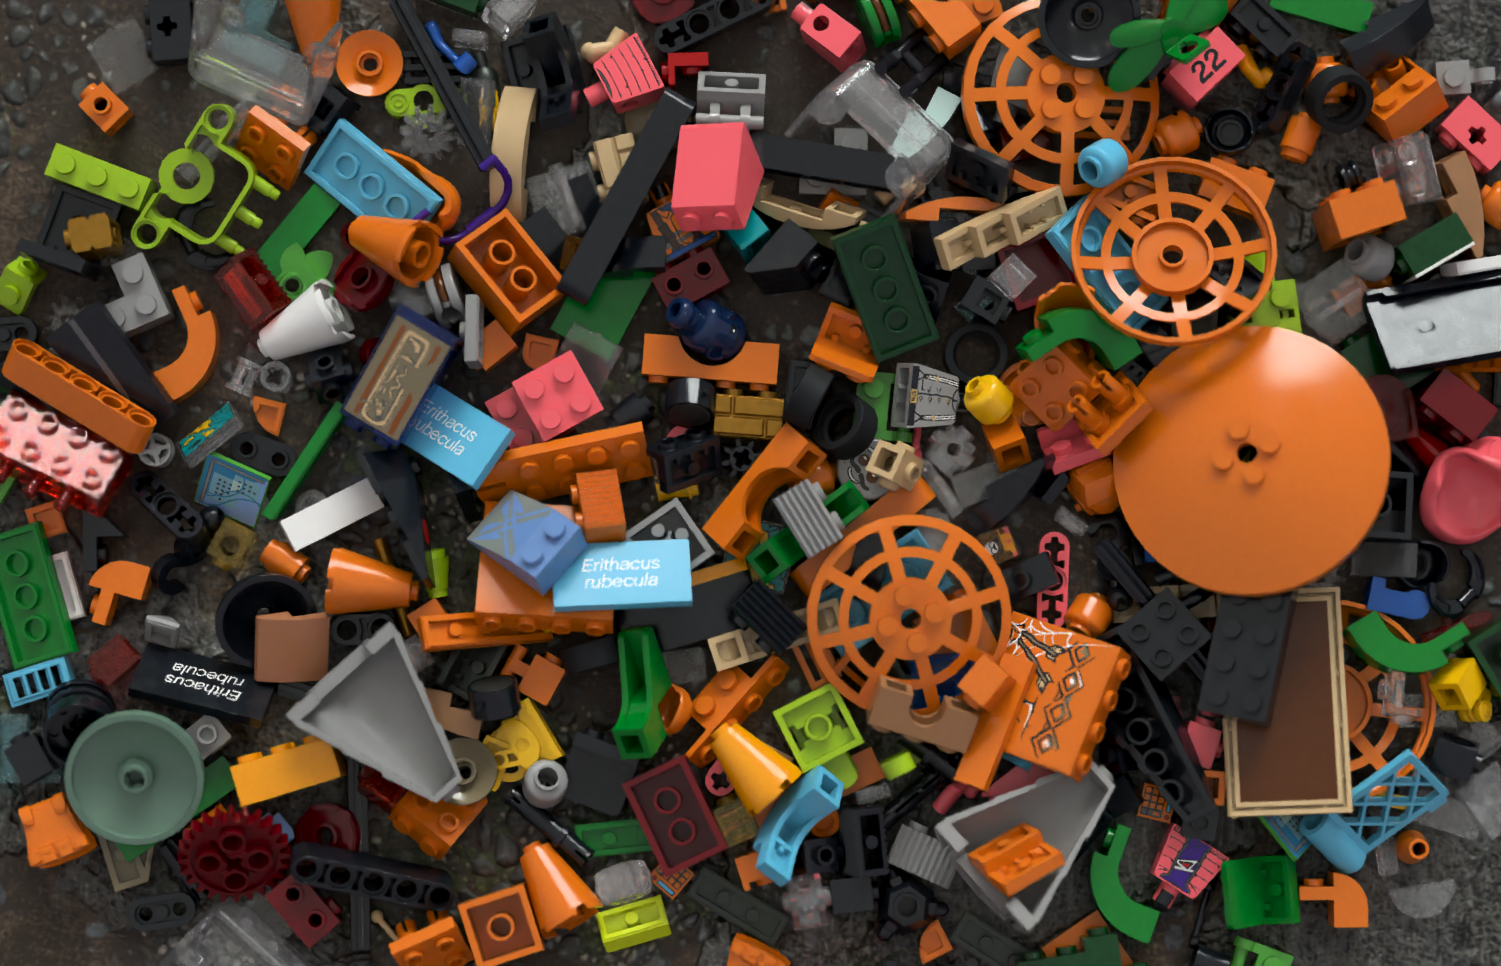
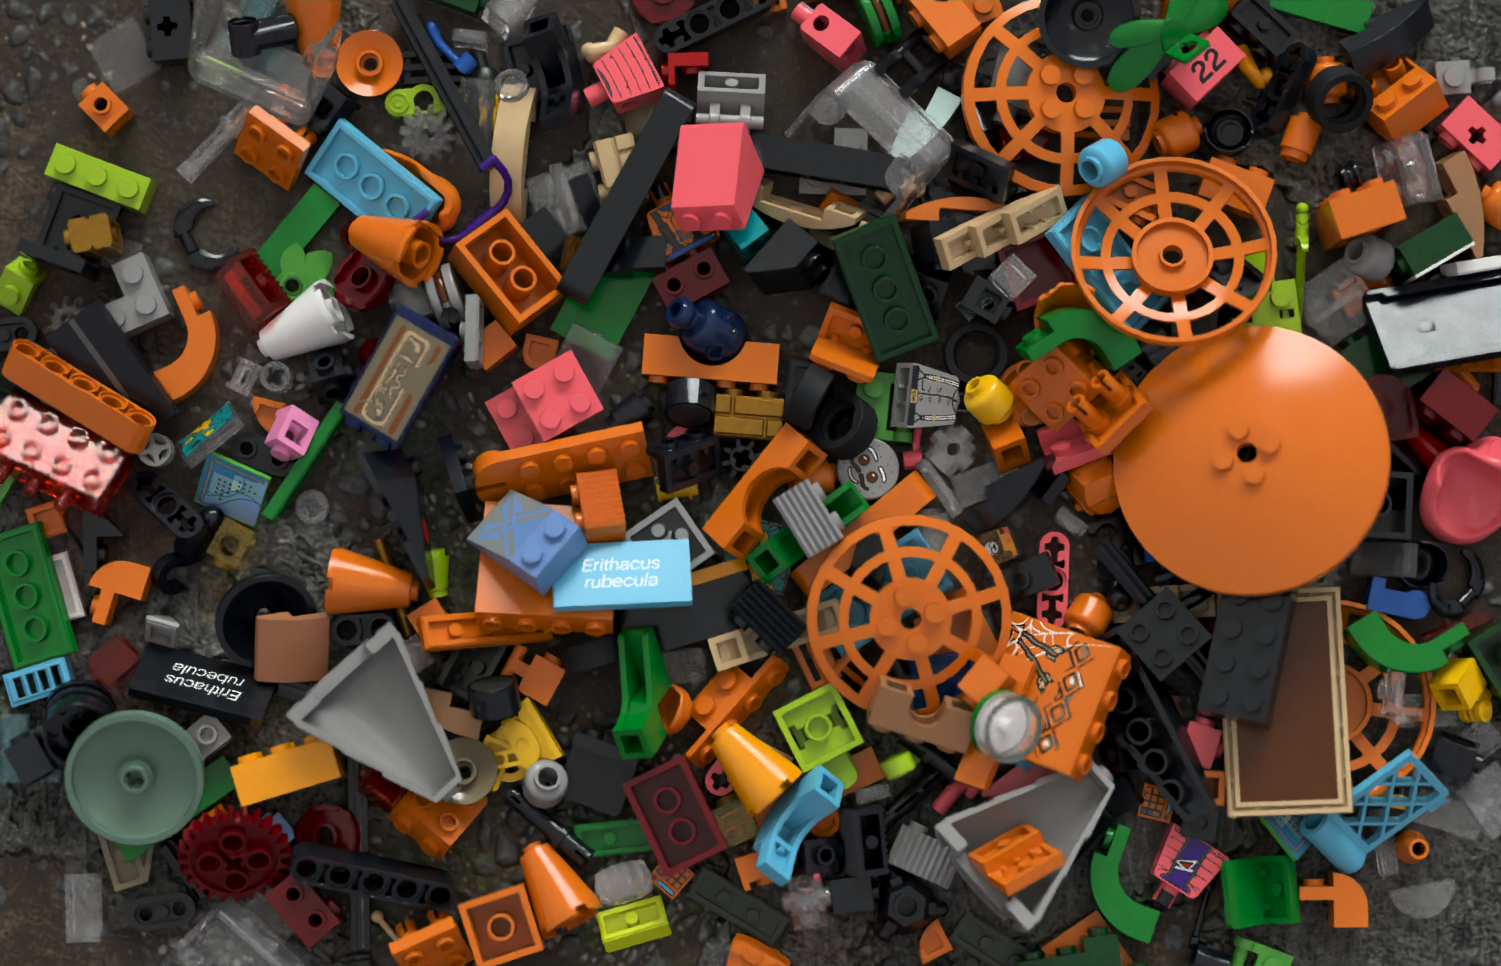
(55, 832): orange piece -> none
(83, 907): none -> clear tile
(219, 137): lime piece -> none
(252, 35): none -> black piece
(281, 559): orange brick -> none
(297, 427): none -> bright pink brick
(331, 514): white tile -> none
(459, 438): medium azure tile -> none
(511, 85): none -> clear tile
(895, 465): tan brick -> none
(1005, 726): none -> clear piece
(1301, 242): none -> lime piece

